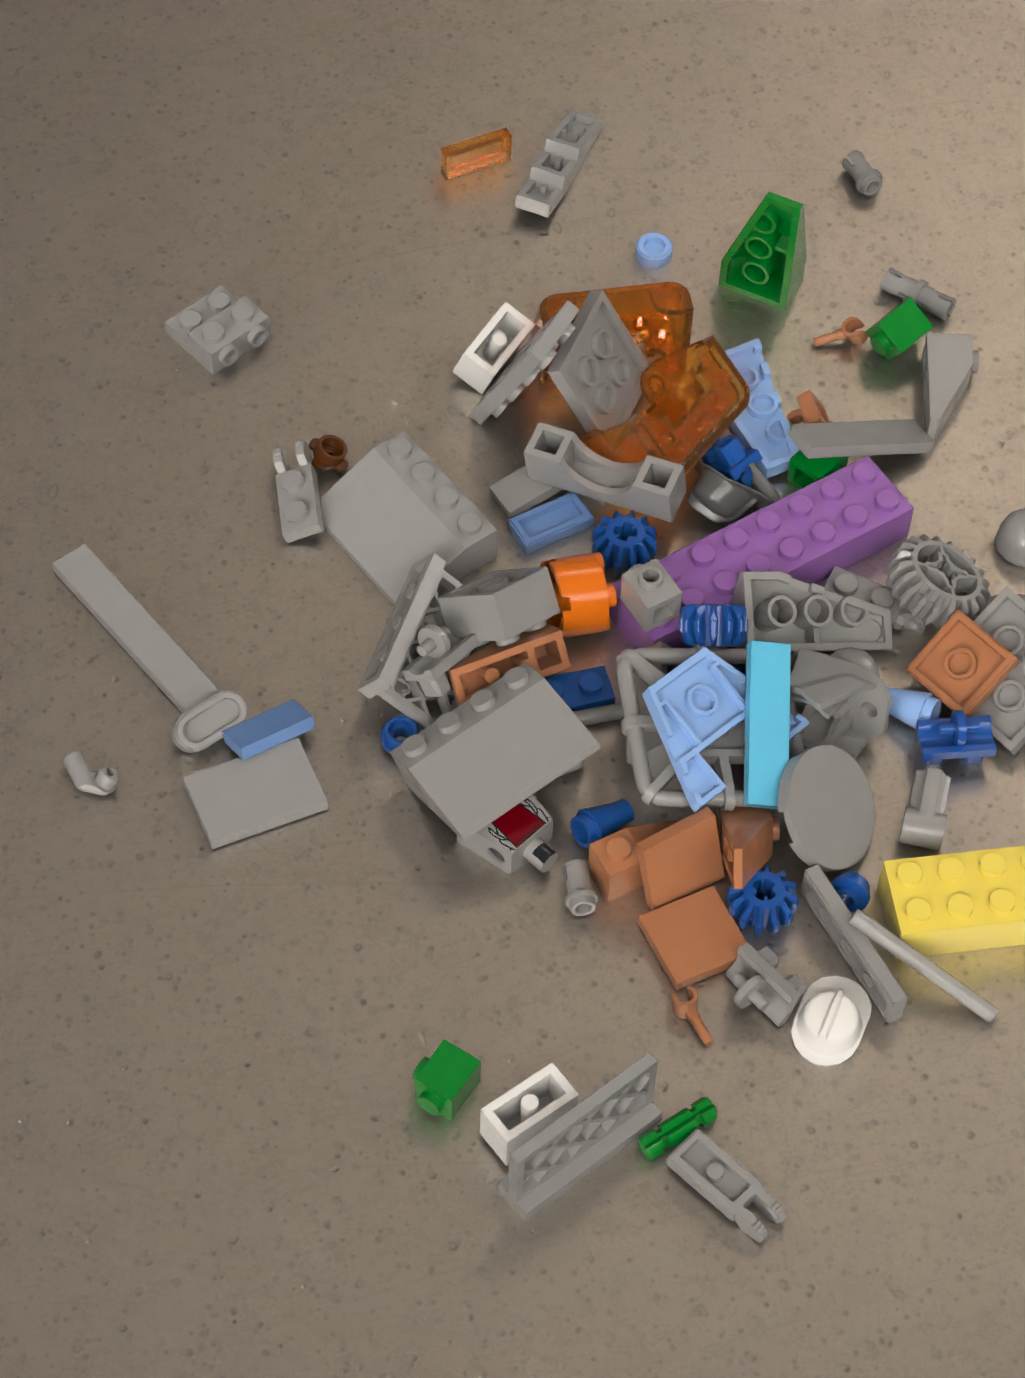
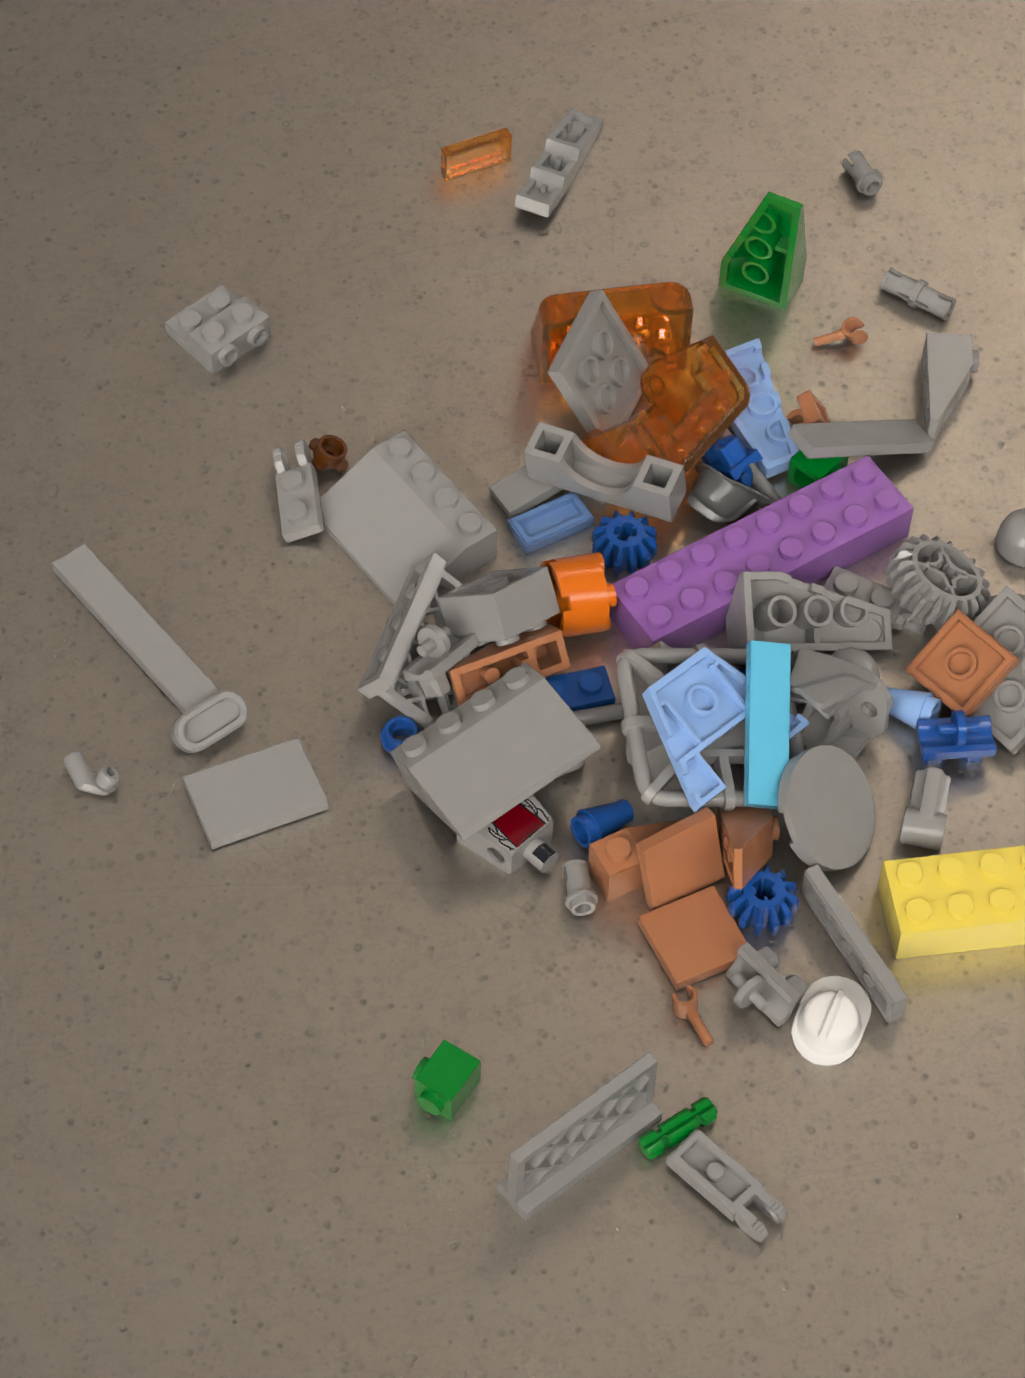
(268, 729): medium blue tile -> none
(493, 347): white brick -> none
(526, 364): light grey plate -> none
(526, 1110): white brick -> none
(651, 594): light grey brick -> none
(654, 250): light blue tile -> none
(713, 624): blue gear -> none
(853, 890): blue plate -> none
(898, 329): green brick -> none
(923, 965): light grey piece -> none

